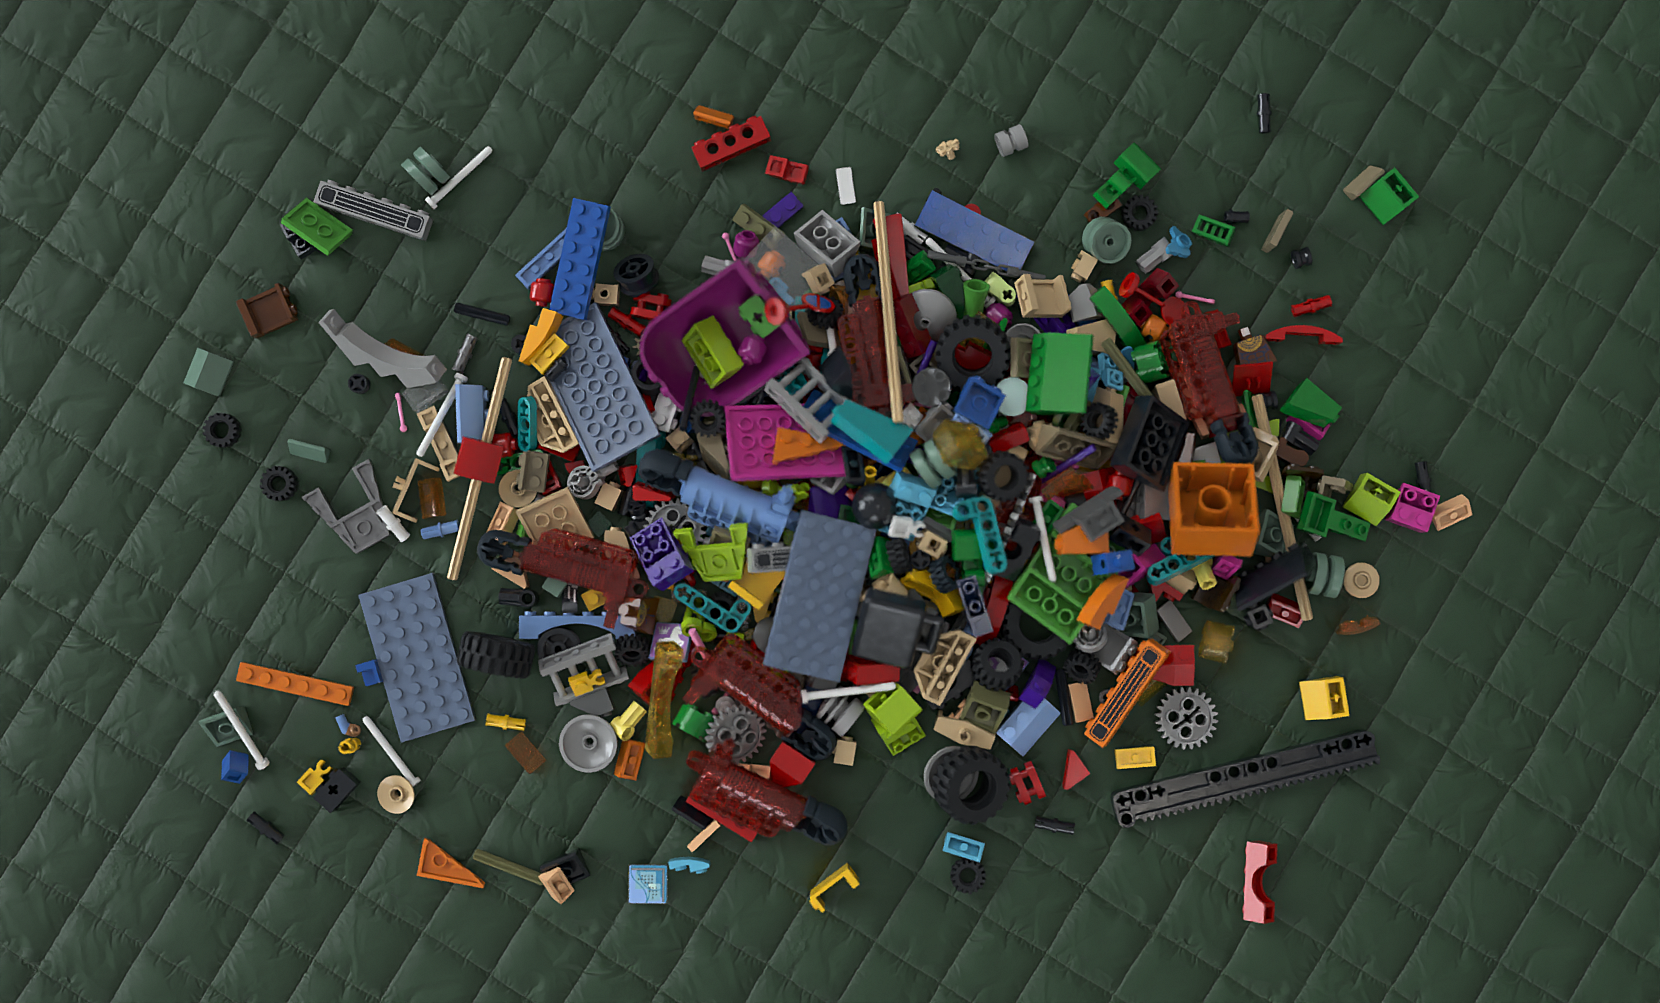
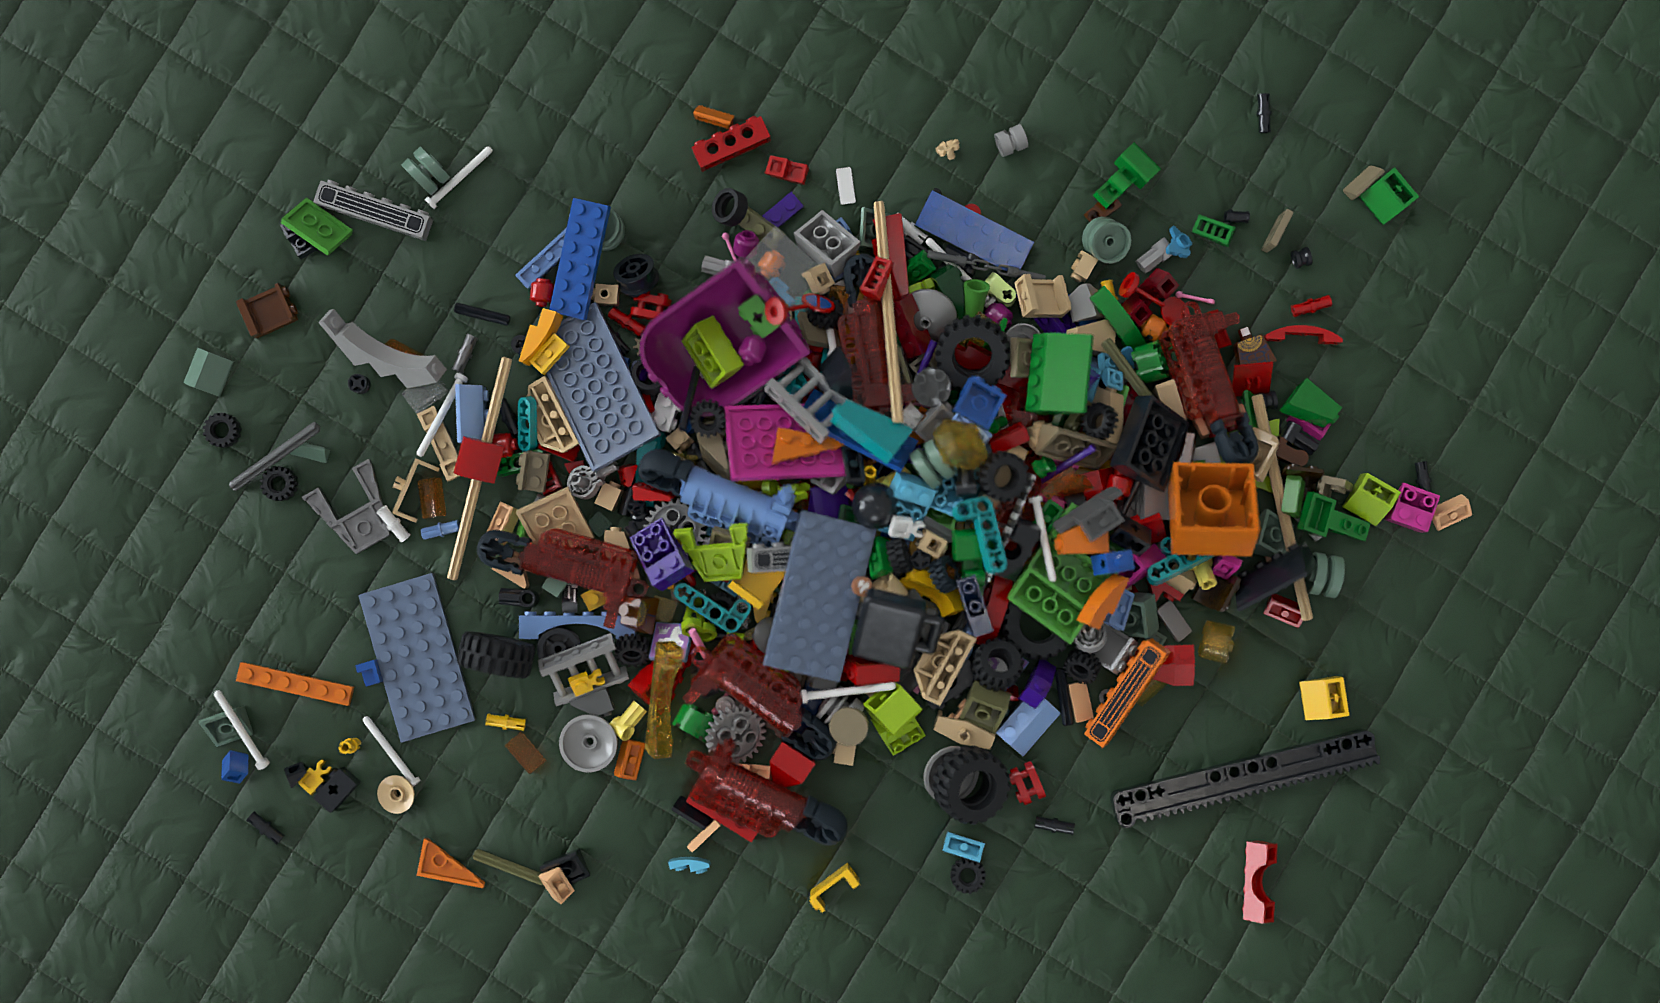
(276, 455): none -> dark grey axle
(295, 773): none -> black slope
(347, 728): arm -> none
(403, 428): bright pink hinge -> none
(514, 497): tan dish -> none
(559, 366): black pin -> none
(647, 884): piece -> none
(738, 212): none -> black tyre
(848, 726): none -> dark tan tile
(861, 585): none -> nougat tile
(878, 289): none -> red slope
(1016, 395): light aqua tile -> none
(1074, 770): red slope -> none
(1128, 216): black tyre -> none
(1135, 757): yellow plate -> none
(1196, 731): light grey gear -> none
(1264, 618): black brick -> none
(1352, 627): clear orange slope -> none
(1361, 580): tan wheel -> none

